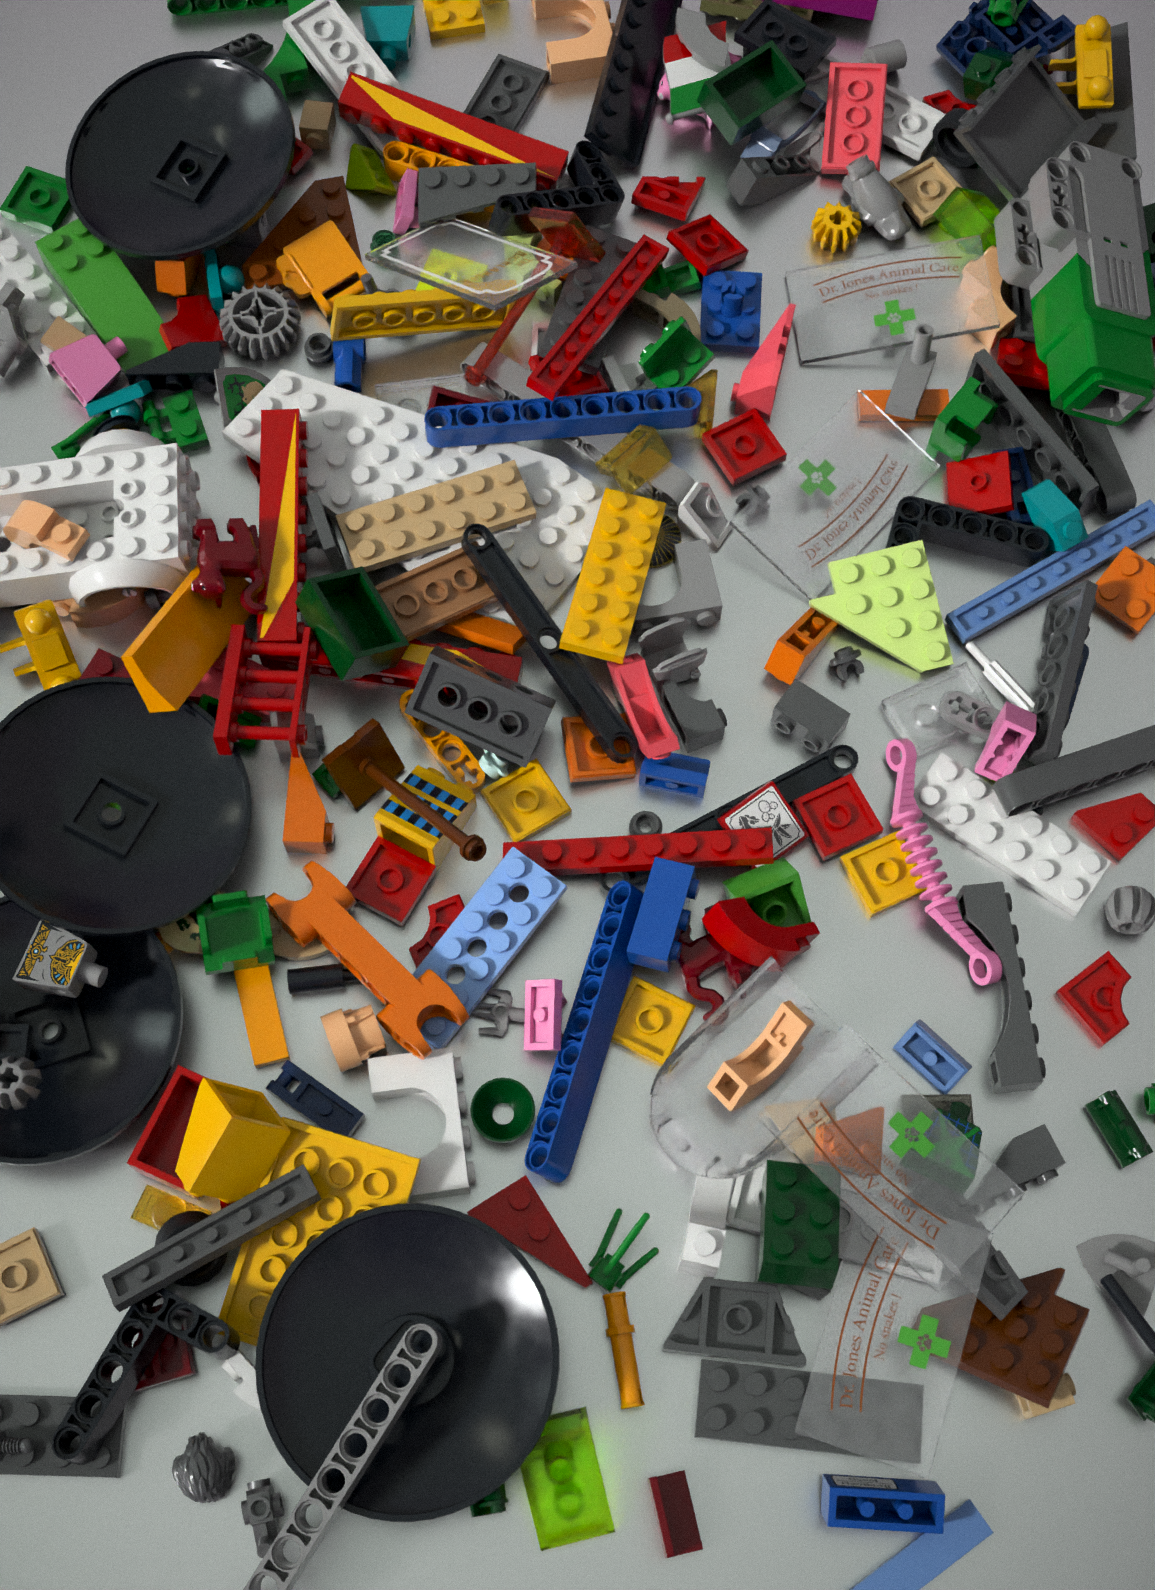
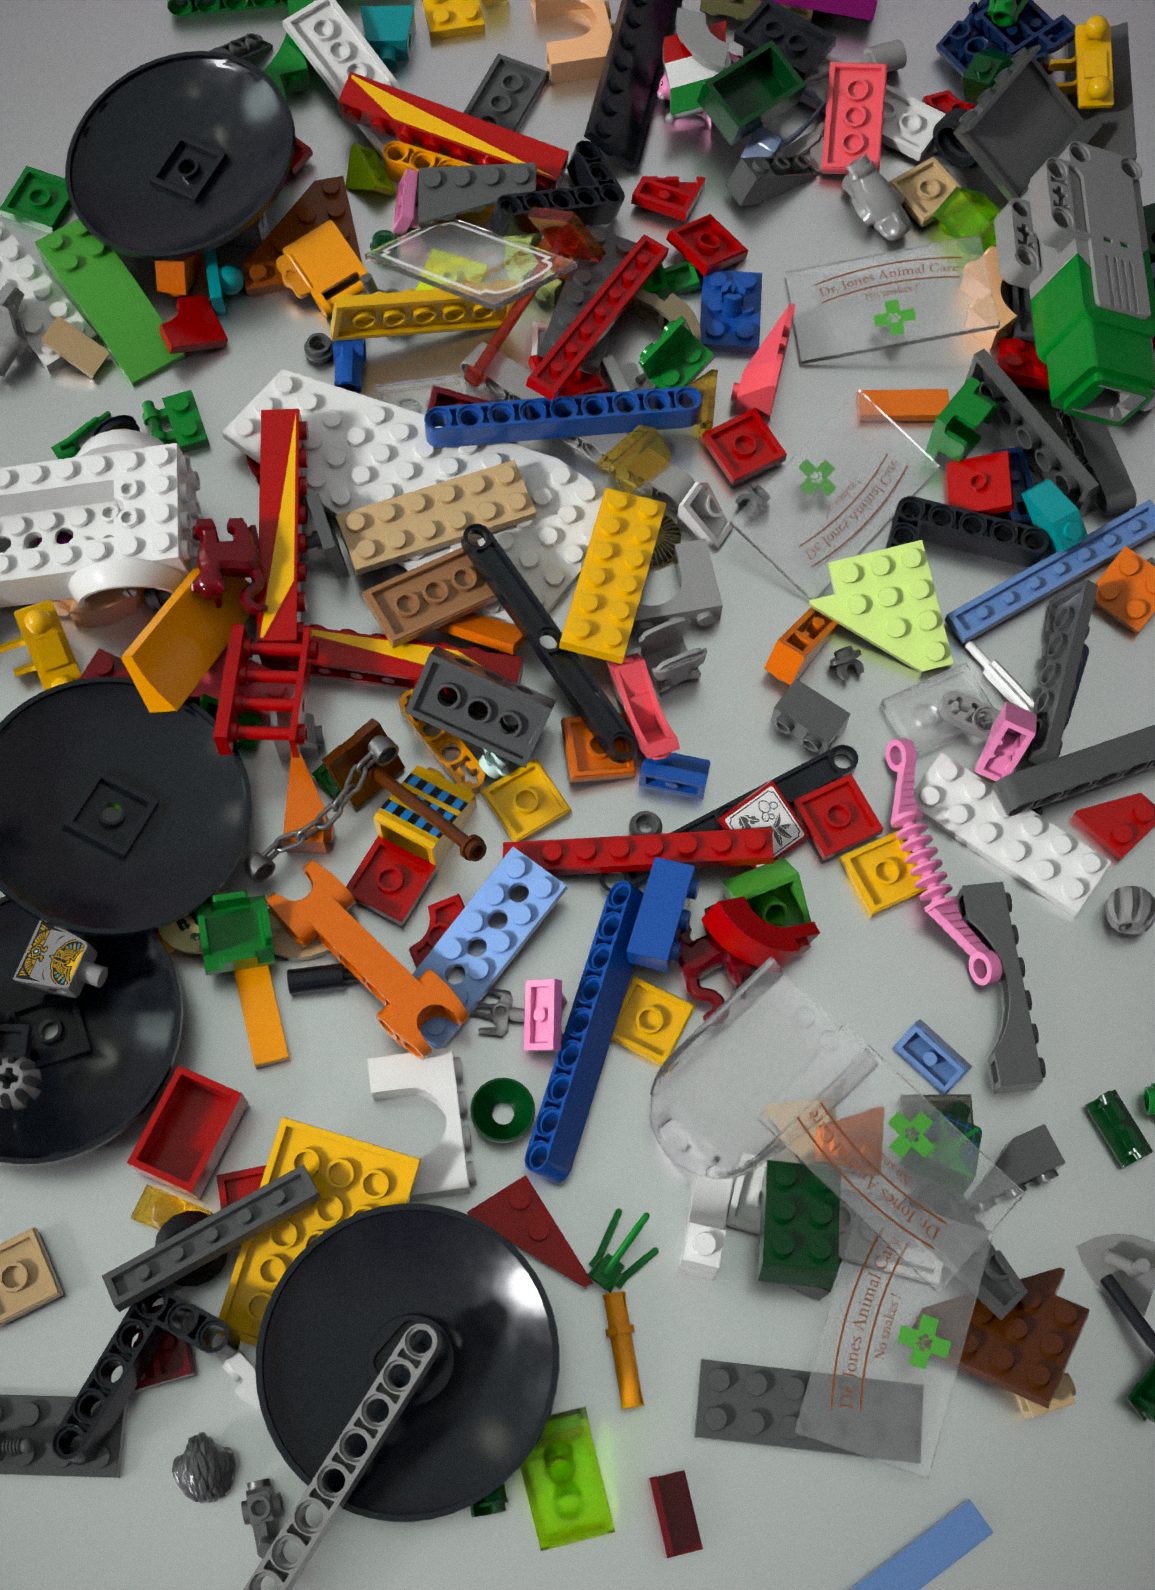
(40, 525): light nougat arch -> none
(88, 366): bright pink torso -> none
(121, 401): teal tile -> none
(181, 368): black slope -> none
(229, 1141): yellow slope -> none
(236, 390): shield -> none
(242, 318): light grey gear -> none
(261, 867): none -> flat silver piece
(315, 1101): dark blue plate -> none
(317, 124): tan brick -> none
(351, 623): dark green piece -> none
(353, 1035): light nougat piece -> none
(694, 720): dark grey arch -> none
(736, 1323): dark grey wing -> none
(764, 1060): light nougat arch -> none
(836, 226): yellow gear -> none
(882, 1503): blue brick -> none
(912, 375): light grey piece -> none
(1096, 998): red tile -> none

